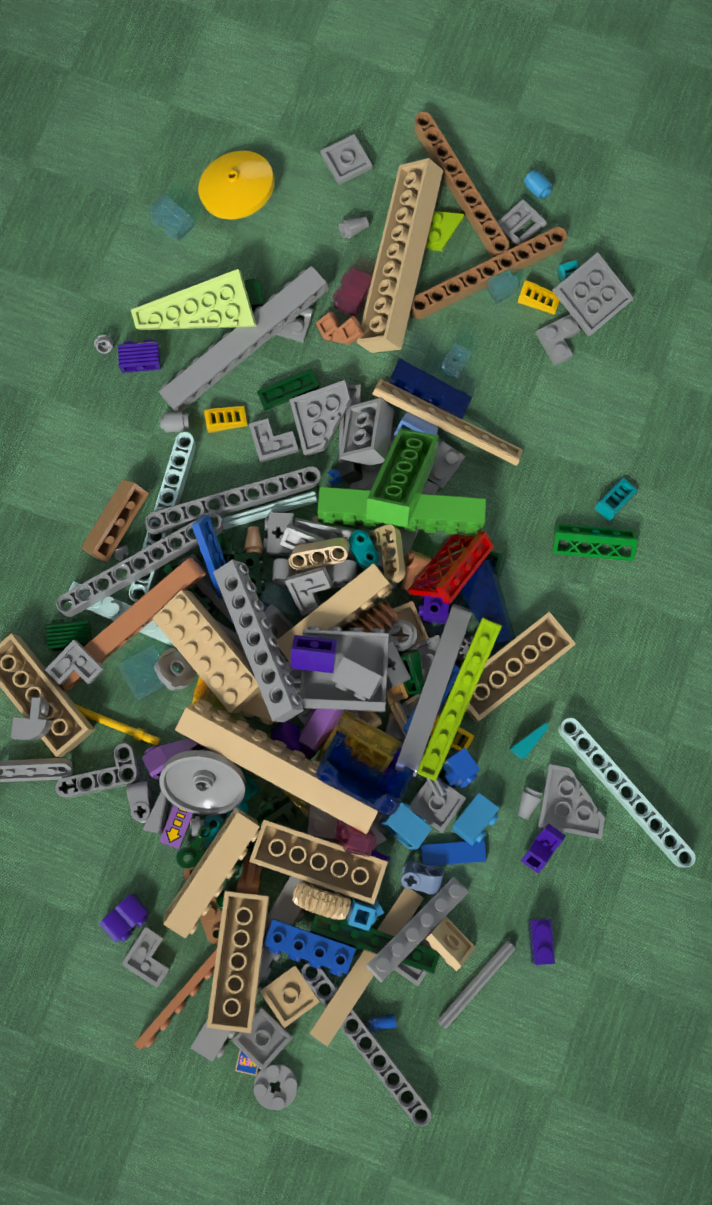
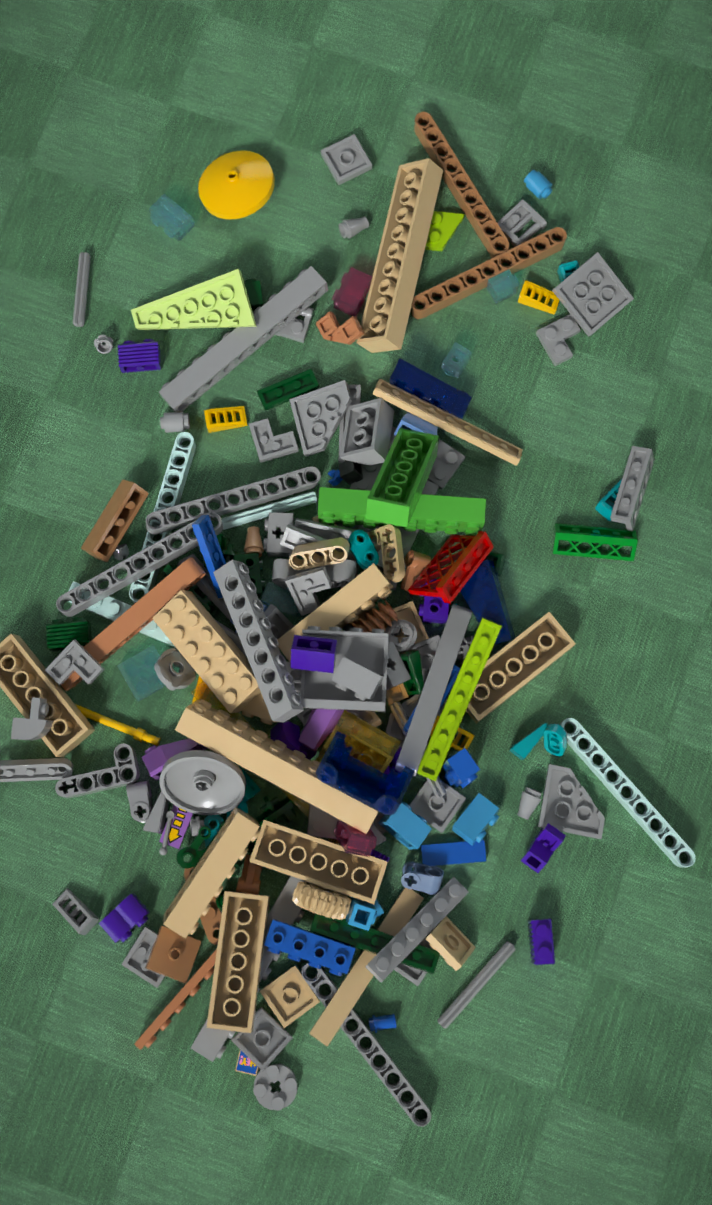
(79, 925): none -> light grey slope
(81, 289): none -> light grey axle
(170, 815): none -> light grey hinge
(173, 955): none -> medium nougat plate
(555, 739): none -> teal plate
(633, 487): none -> light grey fence

